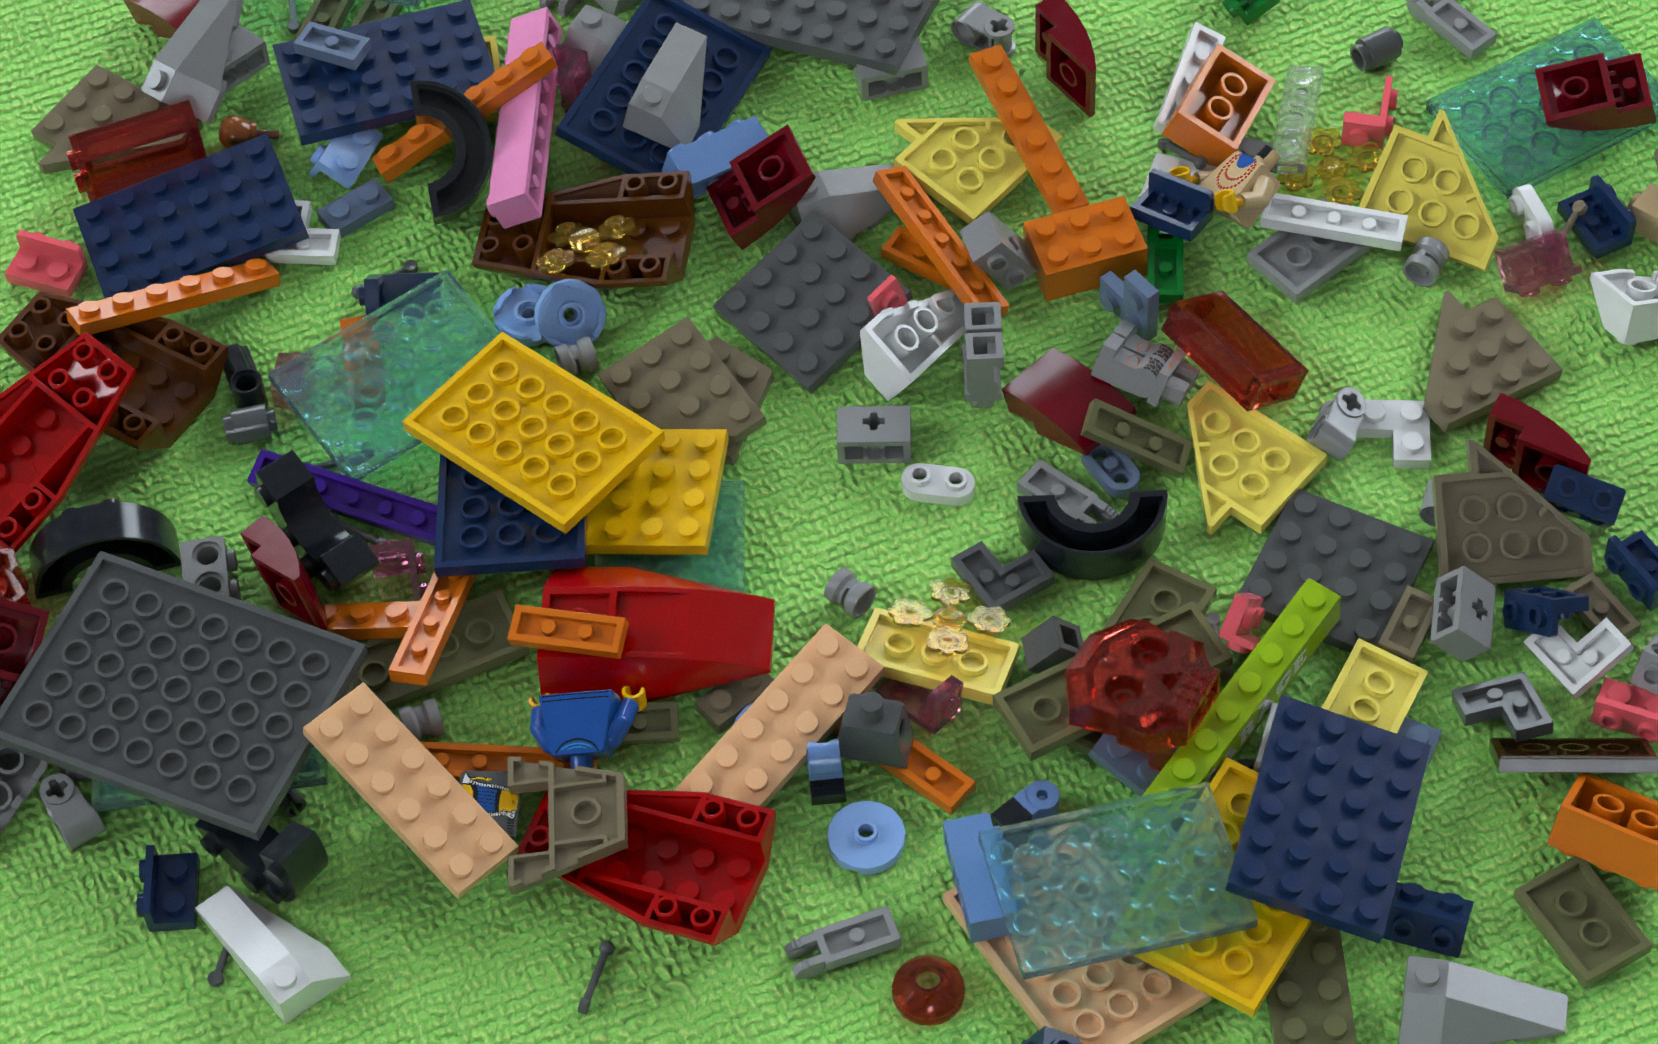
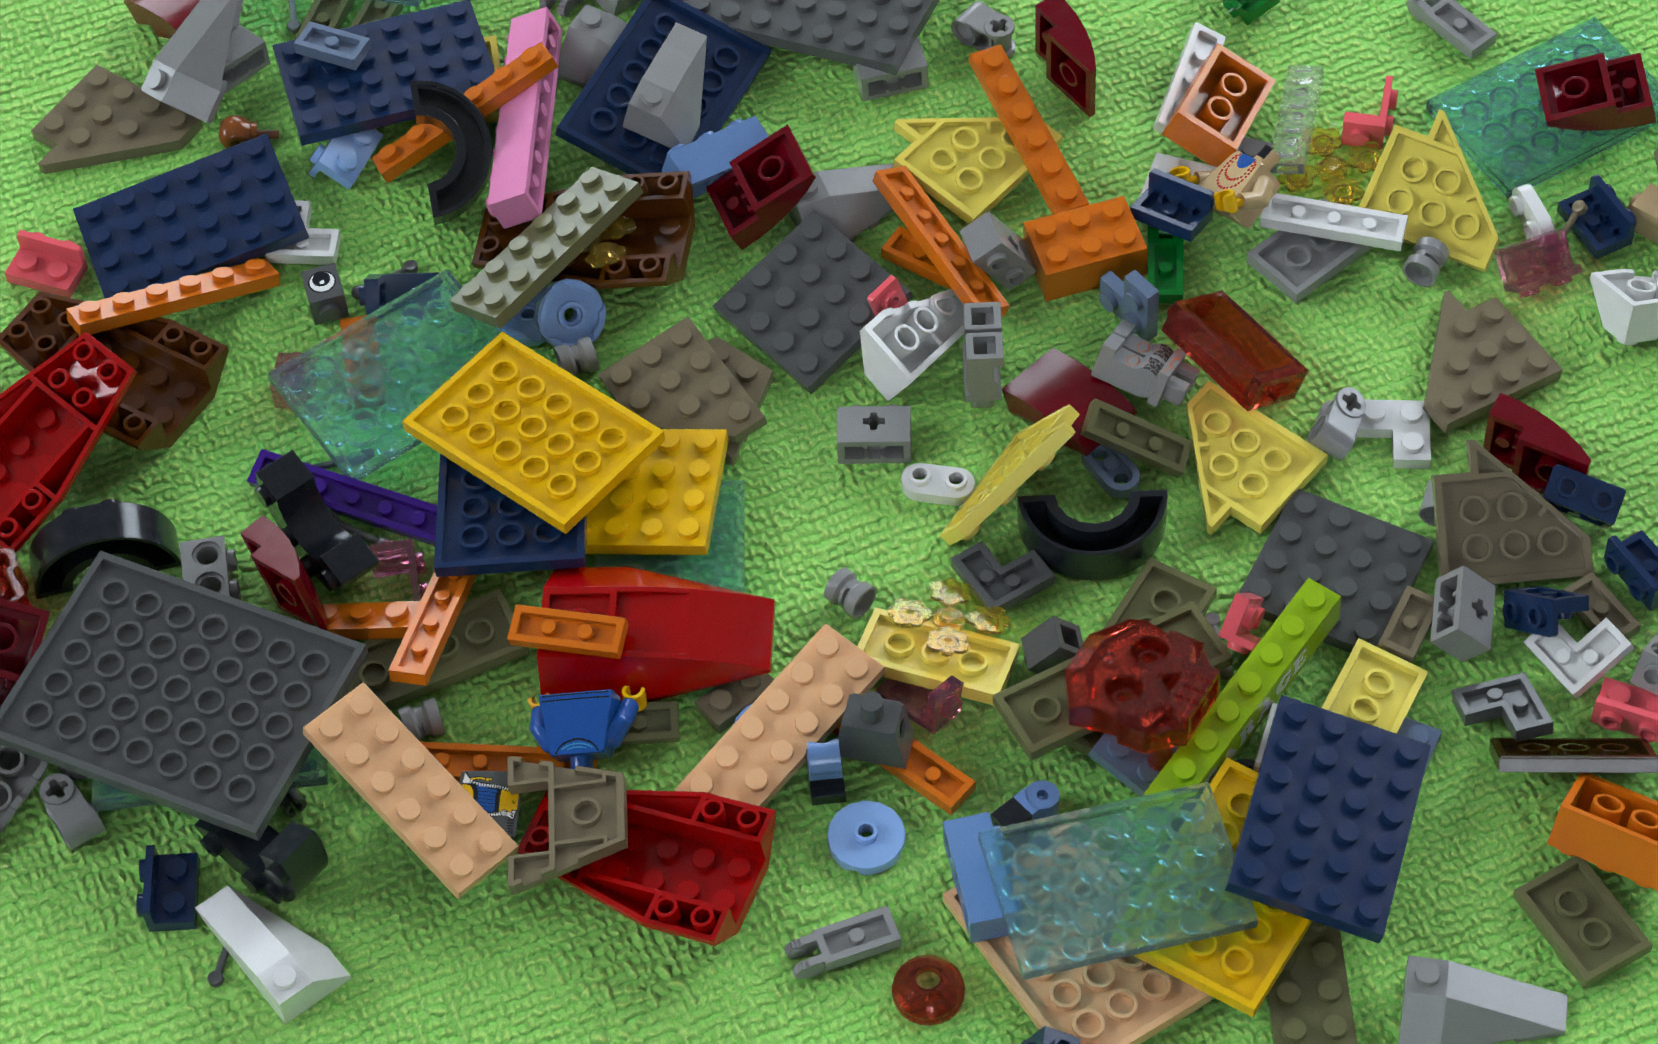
(130, 133): clear red piece -> none
(243, 377): black piece -> none
(250, 424): dark grey brick -> none
(325, 294): none -> dark grey brick
(356, 208): sand blue plate -> none
(546, 247): none -> olive plate
(572, 73): clear pink bracket -> none
(606, 949): dark grey hinge -> none
(1025, 454): none -> light yellow wing
(1070, 495): light grey hinge -> none
(1199, 162): dark grey hinge -> none
(1376, 49): dark grey brick -> none
(1428, 919): dark blue bracket -> none

